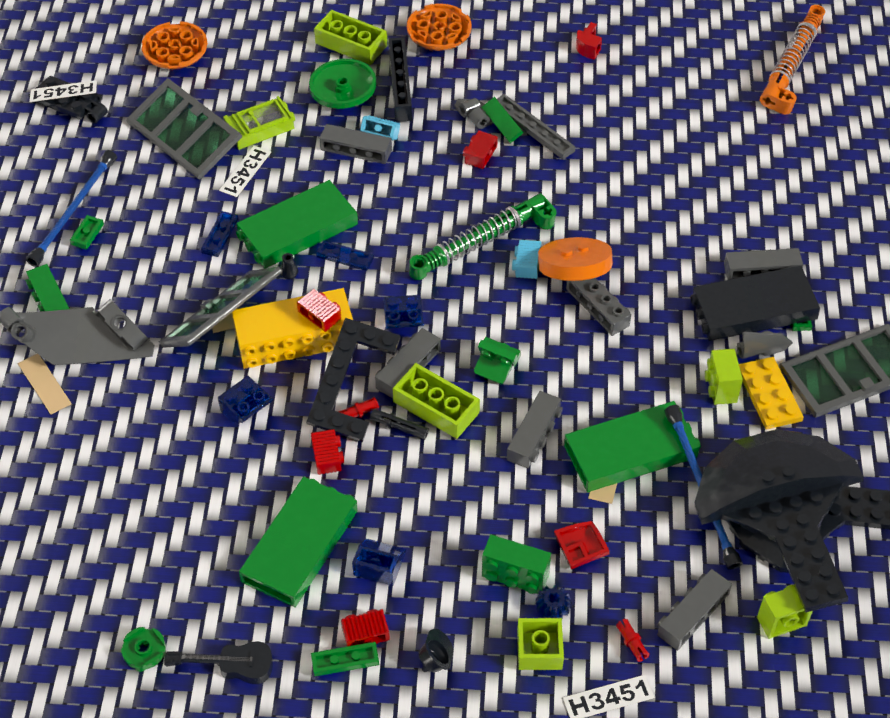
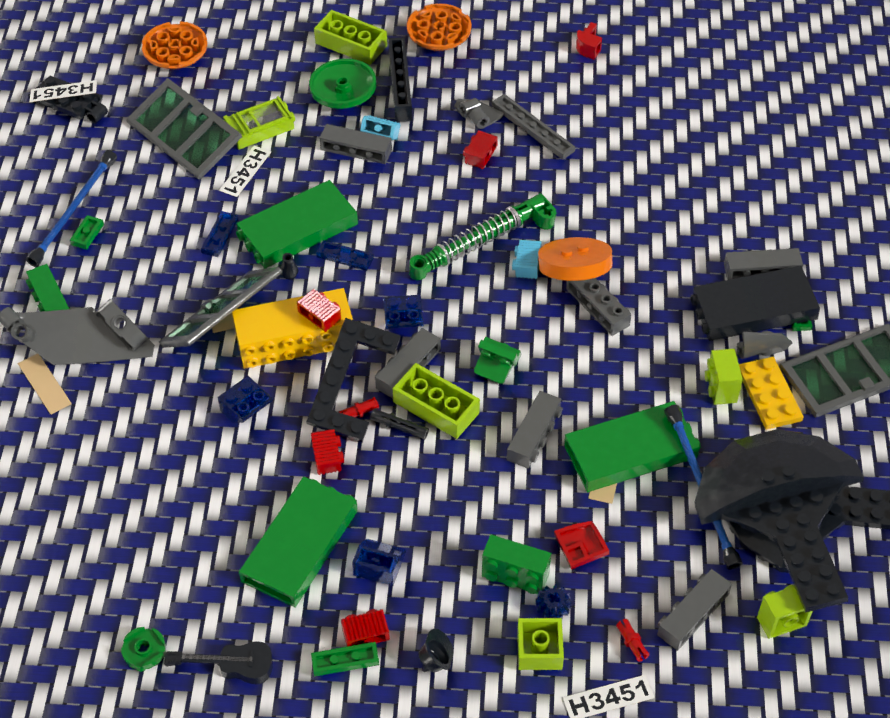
(502, 120): green tile -> none
(775, 94): orange piece -> none

